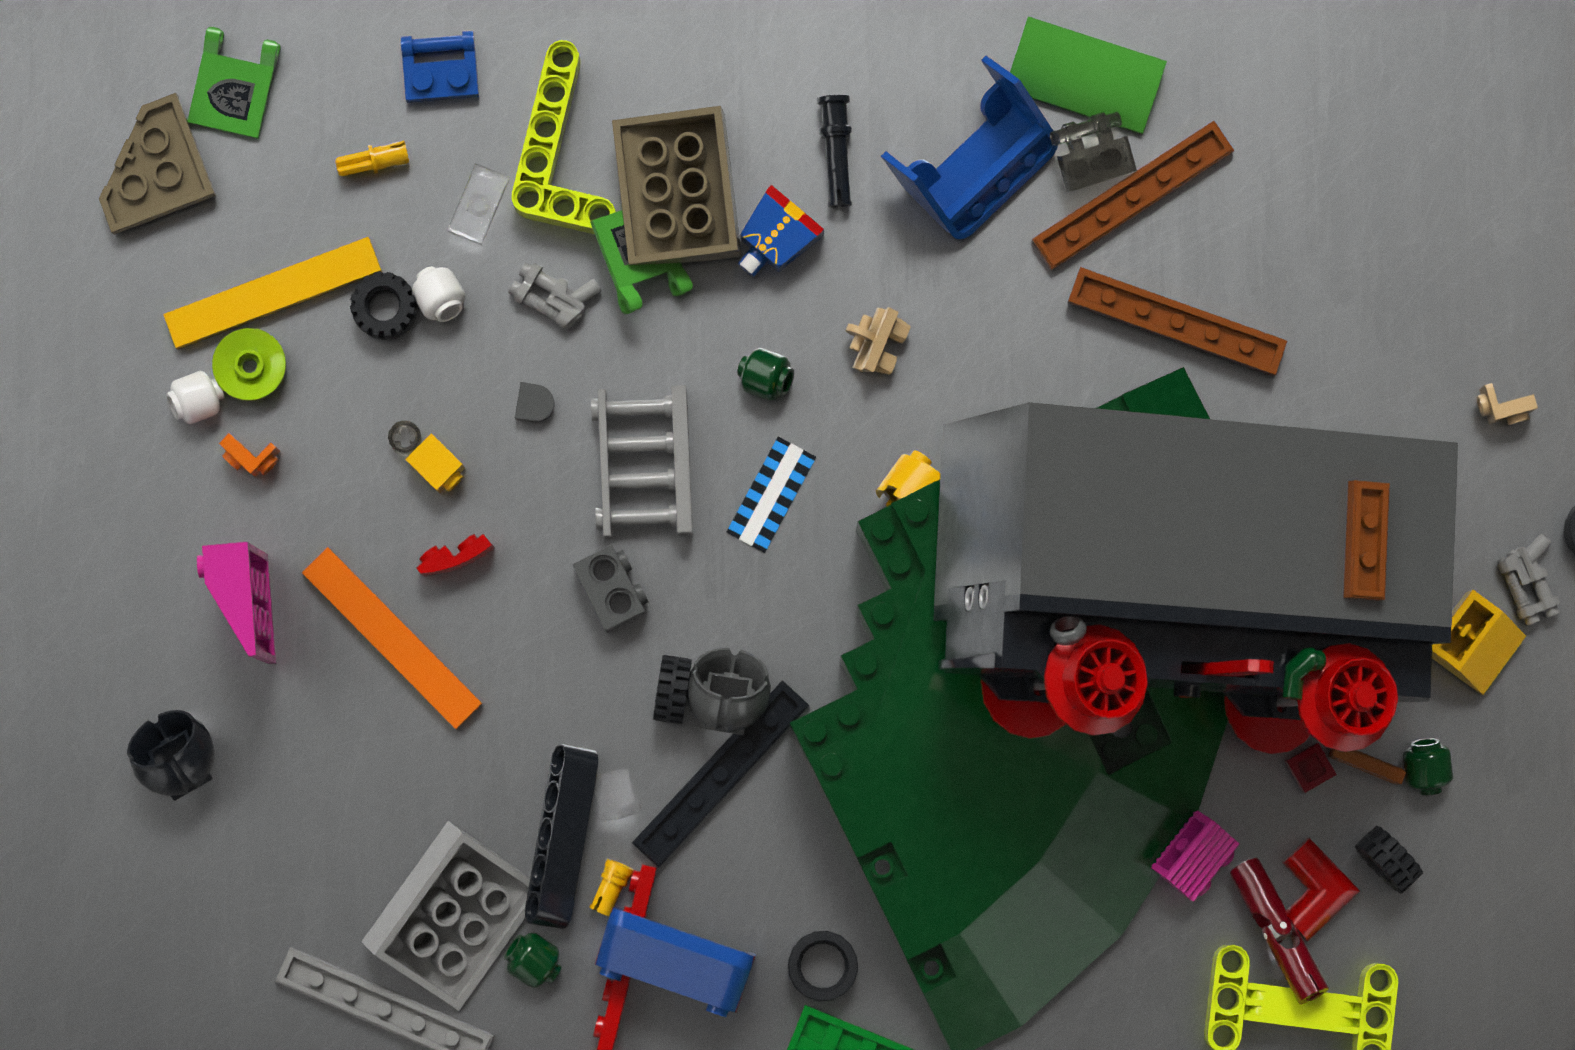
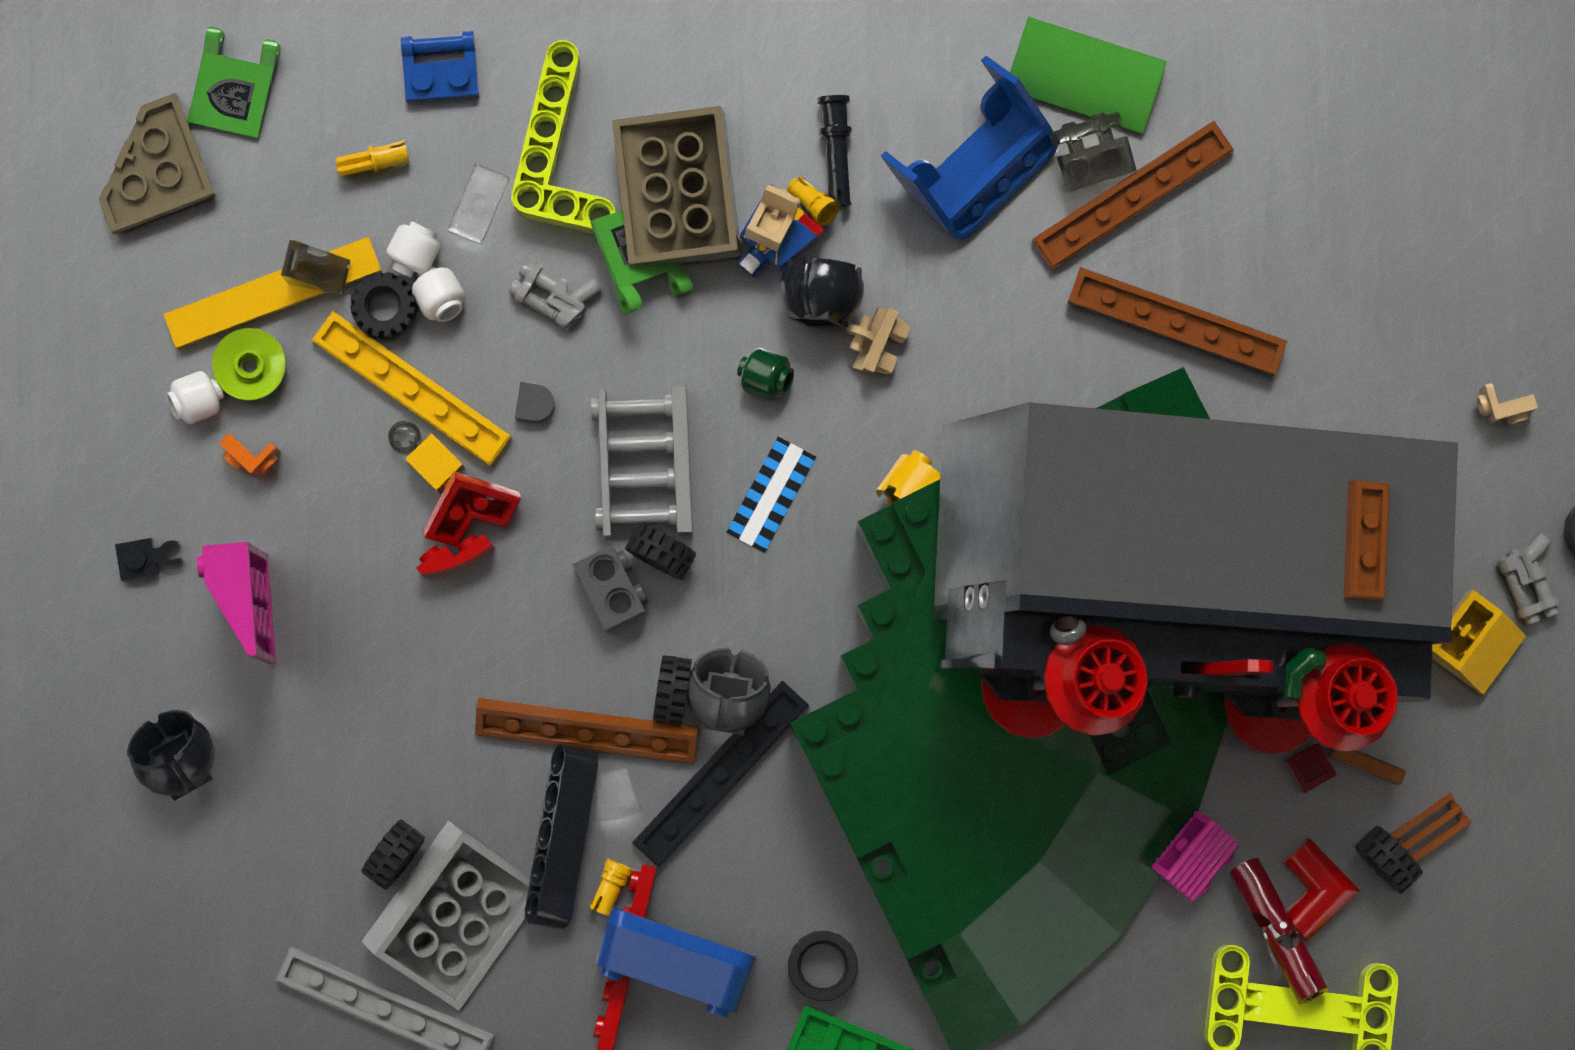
(141, 558): none -> black plate
(314, 268): none -> clear smoke slope
(392, 638): orange tile -> none
(393, 854): none -> black tyre
(411, 388): none -> yellow tile
(413, 249): none -> white head
(469, 499): none -> red brick
(532, 960): dark green head -> none
(586, 730): none -> dark orange plate
(660, 551): none -> black tyre
(773, 218): none -> tan bracket
(817, 204): none -> yellow pin
(821, 291): none -> black piece
(1427, 766): dark green head -> none
(1455, 810): none -> dark orange tile

